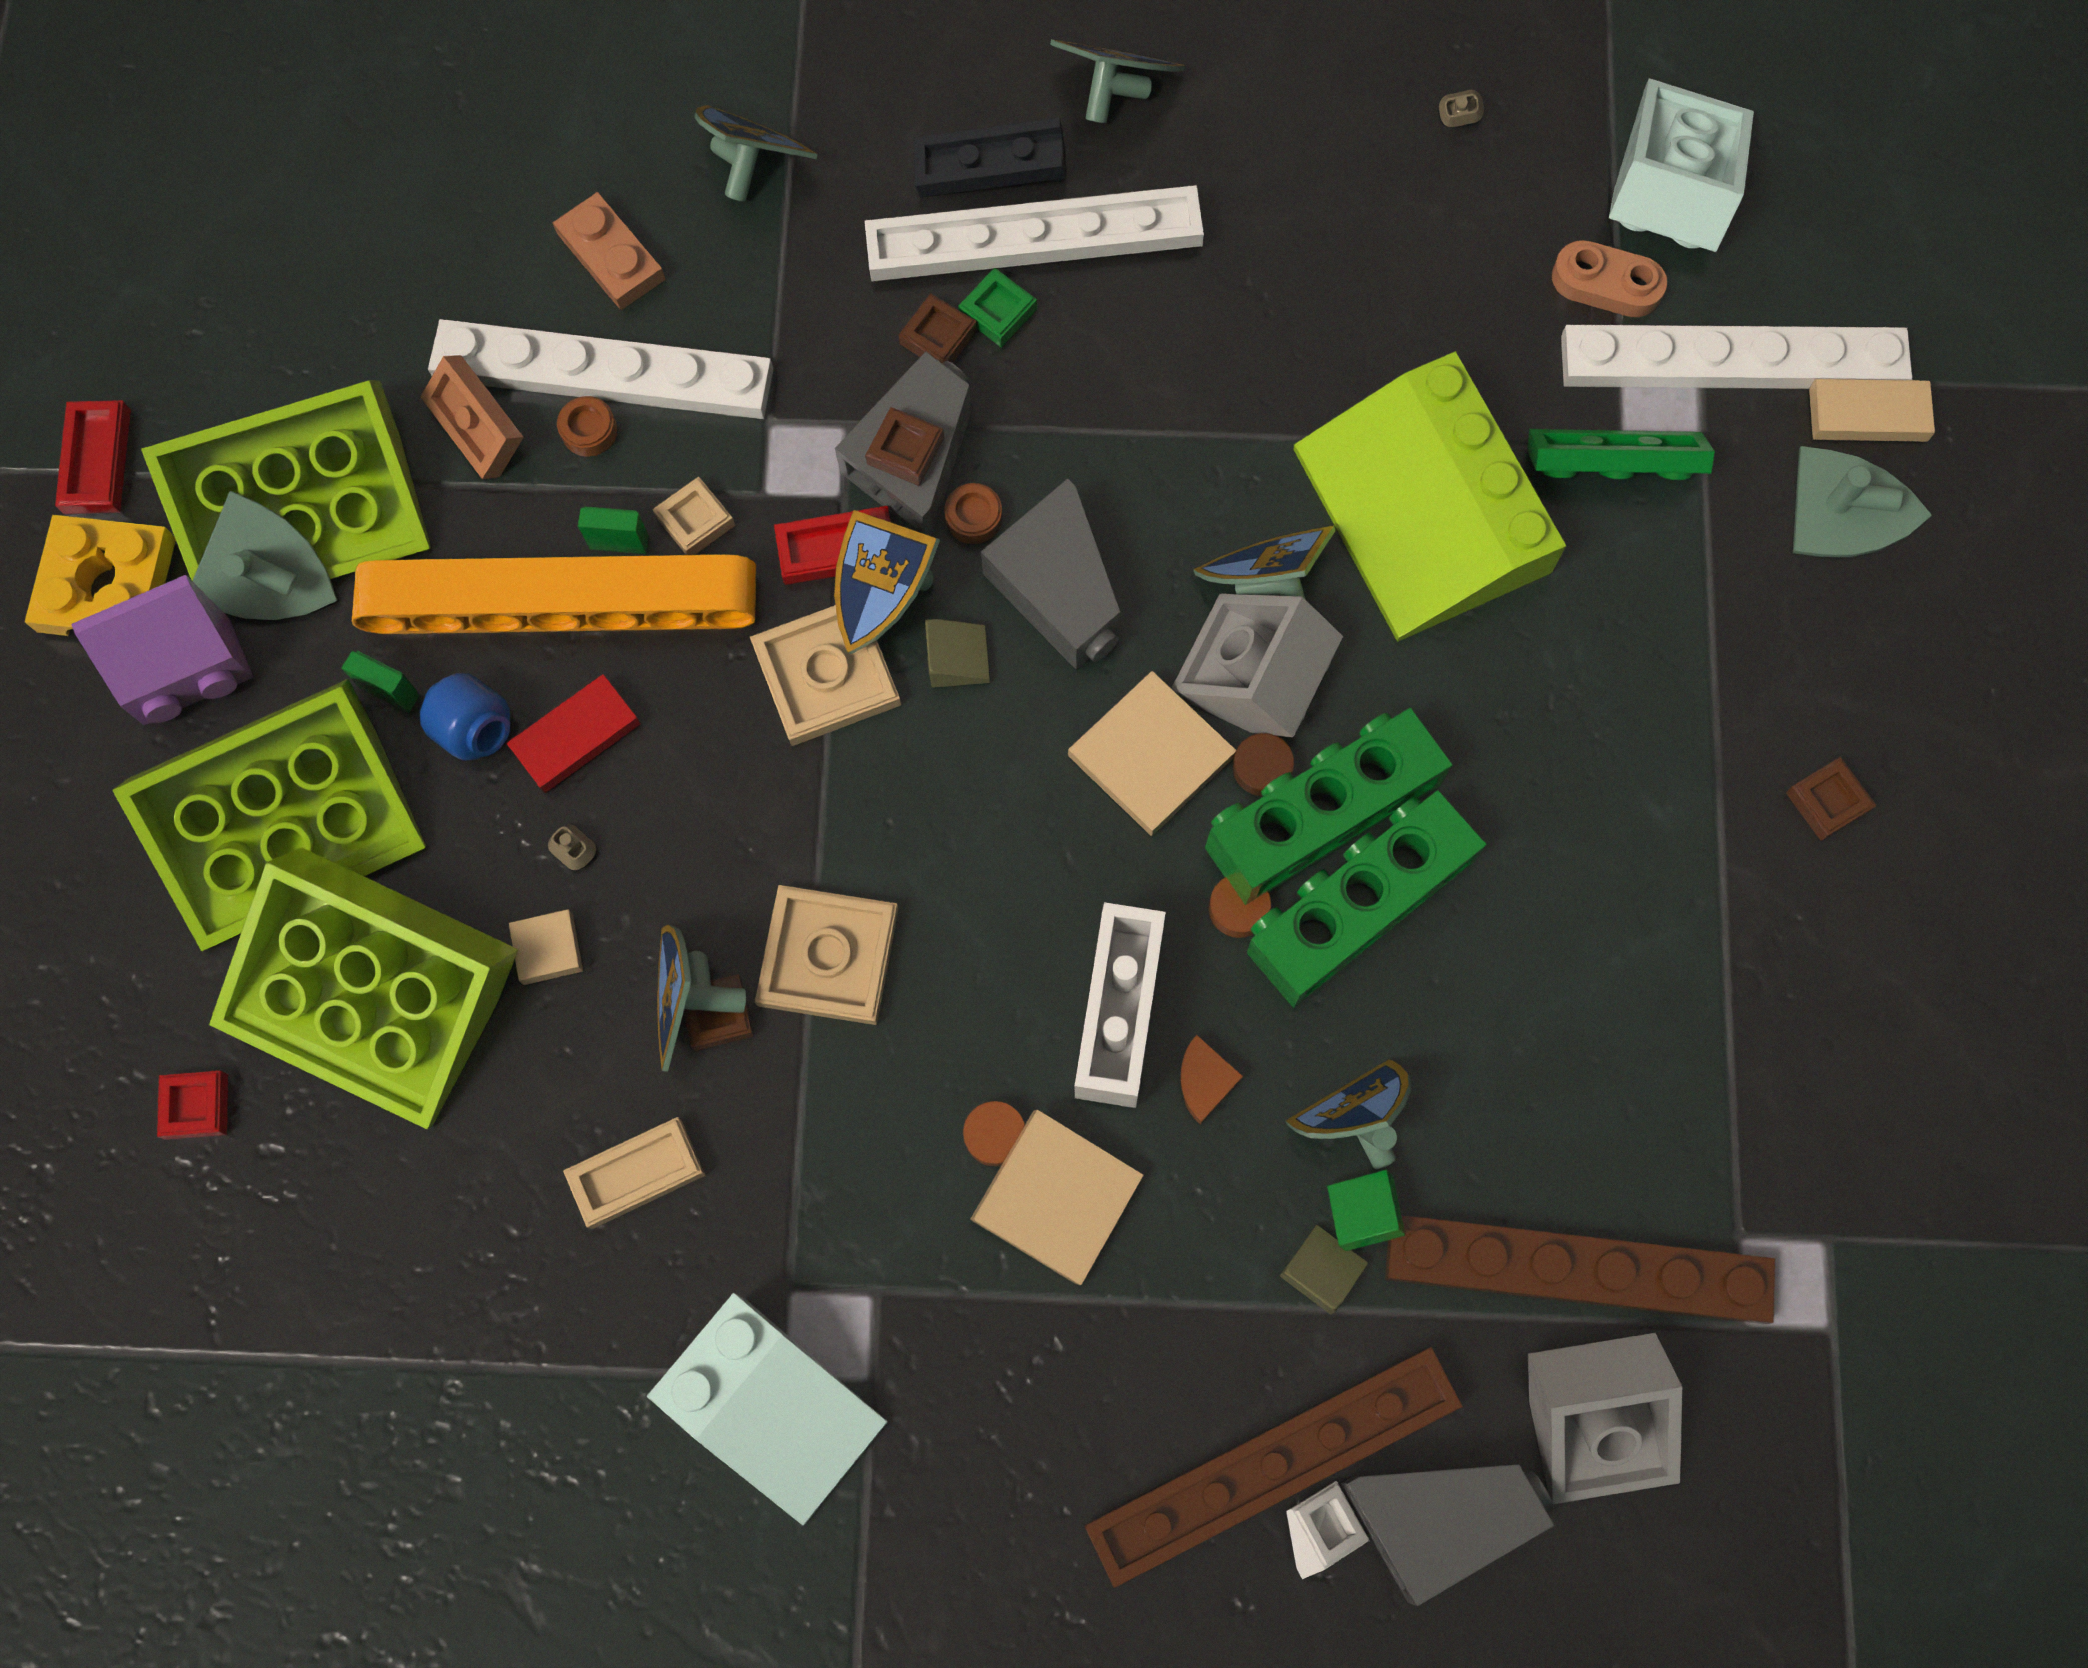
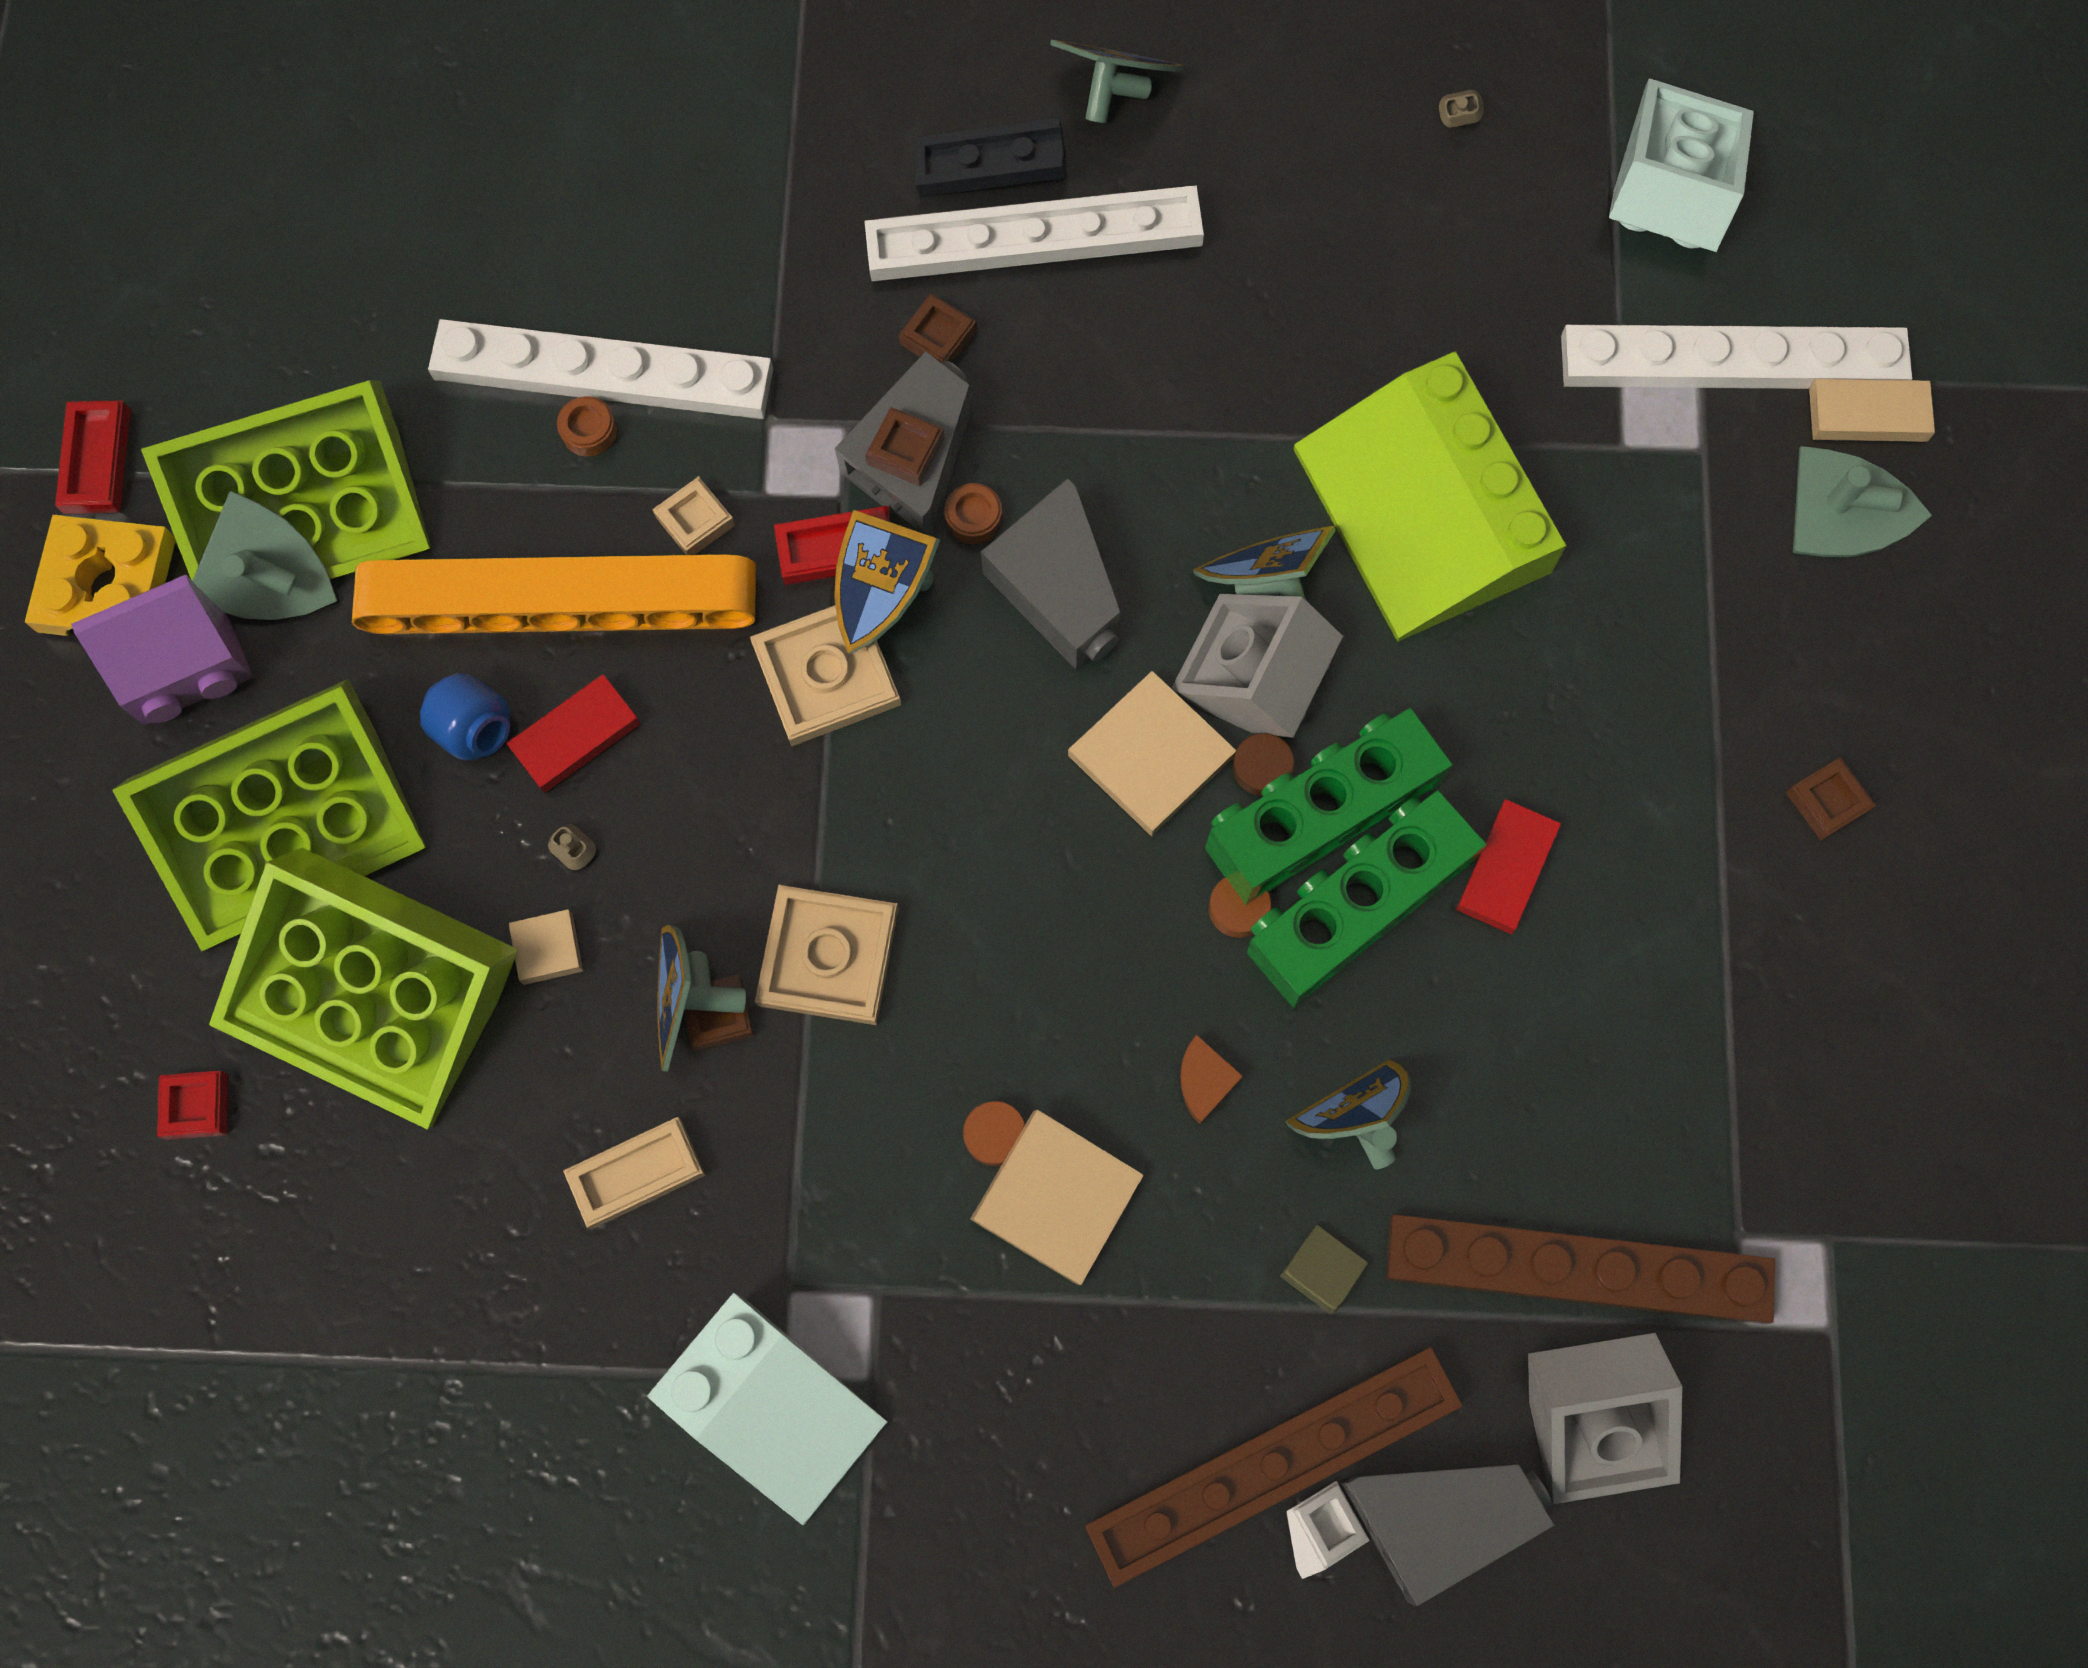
(380, 680): green tile -> none
(471, 416): nougat plate -> none
(609, 251): nougat plate -> none
(613, 530): green tile -> none
(739, 143): shield -> none
(956, 653): olive slope -> none
(998, 307): green tile -> none
(1119, 1005): white brick -> none
(1366, 1210): green tile -> none
(1508, 866): none -> red tile
(1610, 281): nougat plate -> none
(1620, 452): green plate -> none

